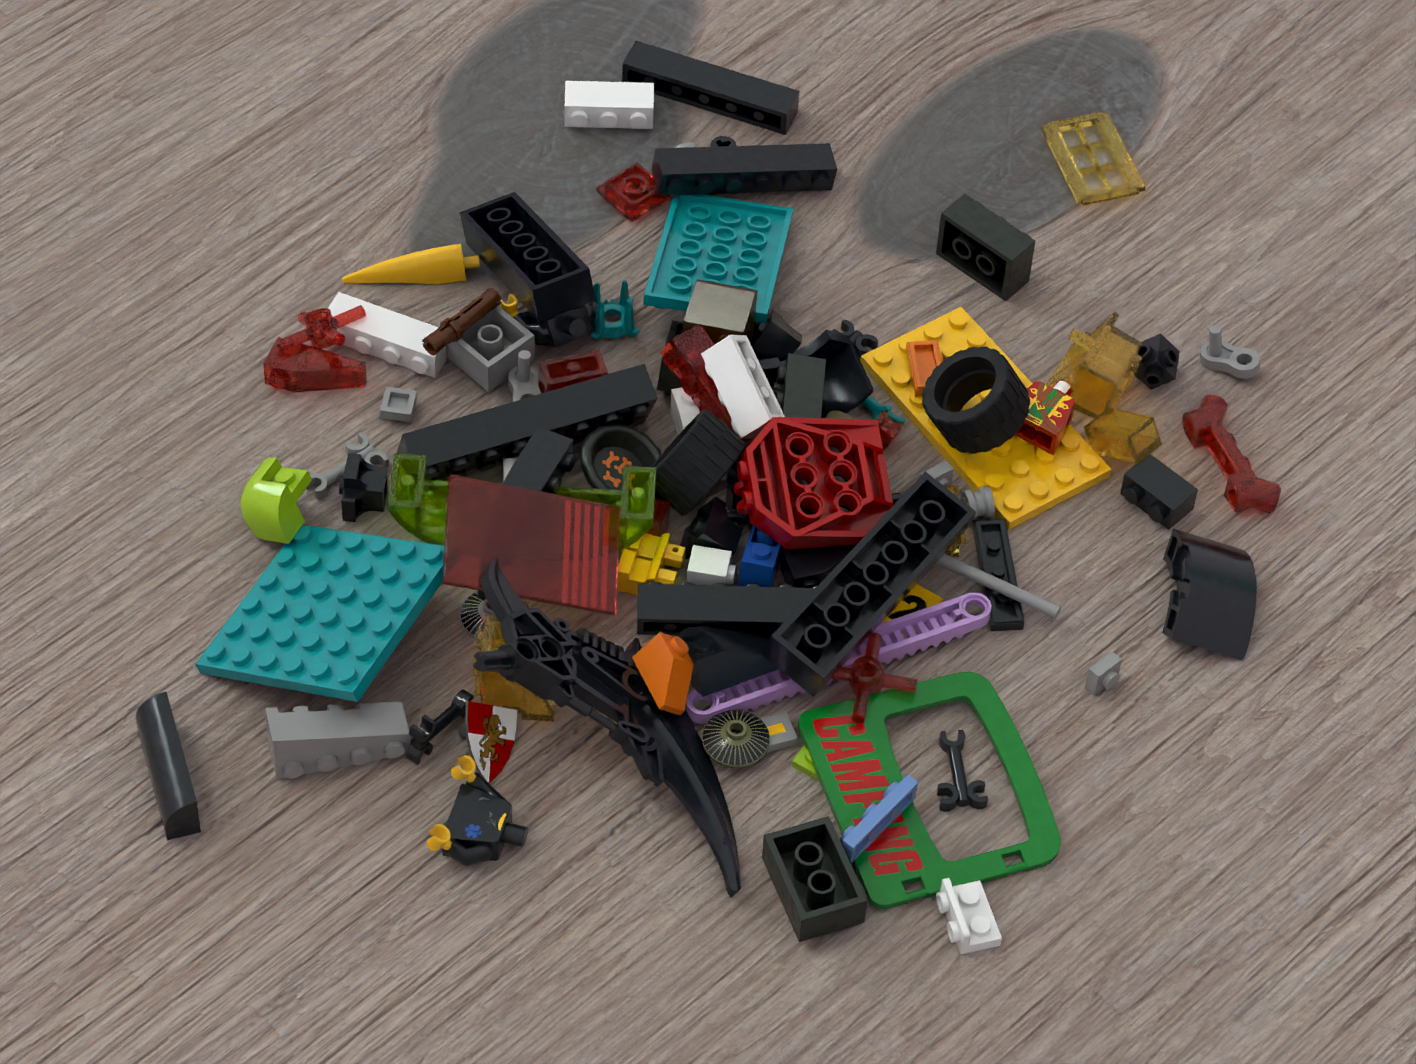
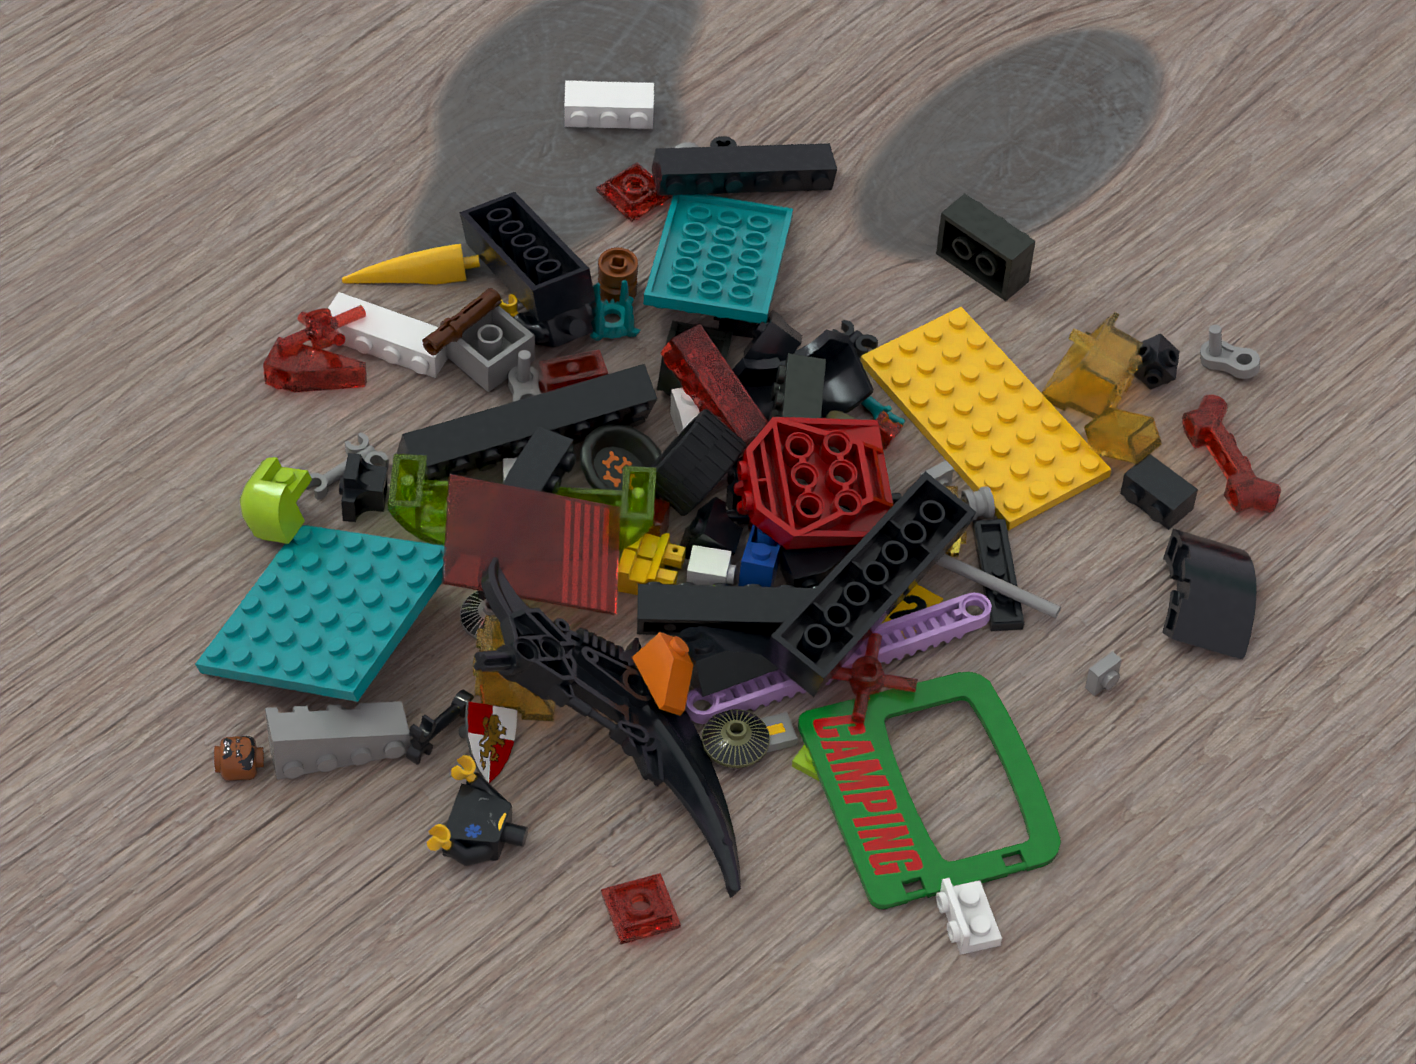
(167, 767): black brick -> none
(238, 758): none -> dark orange head
(398, 404): light grey plate -> none
(613, 268): none -> dark orange wheel
(638, 924): none -> clear red piece
(712, 87): black brick -> none
(722, 310): slope -> none
(741, 385): white brick -> none
(814, 879): pearl dark grey brick -> none
(879, 817): medium blue plate -> none
(922, 359): orange tile -> none
(959, 792): black bar -> none
(989, 421): black tyre -> none
(1048, 415): torso -> none
(1093, 158): clear yellow piece -> none

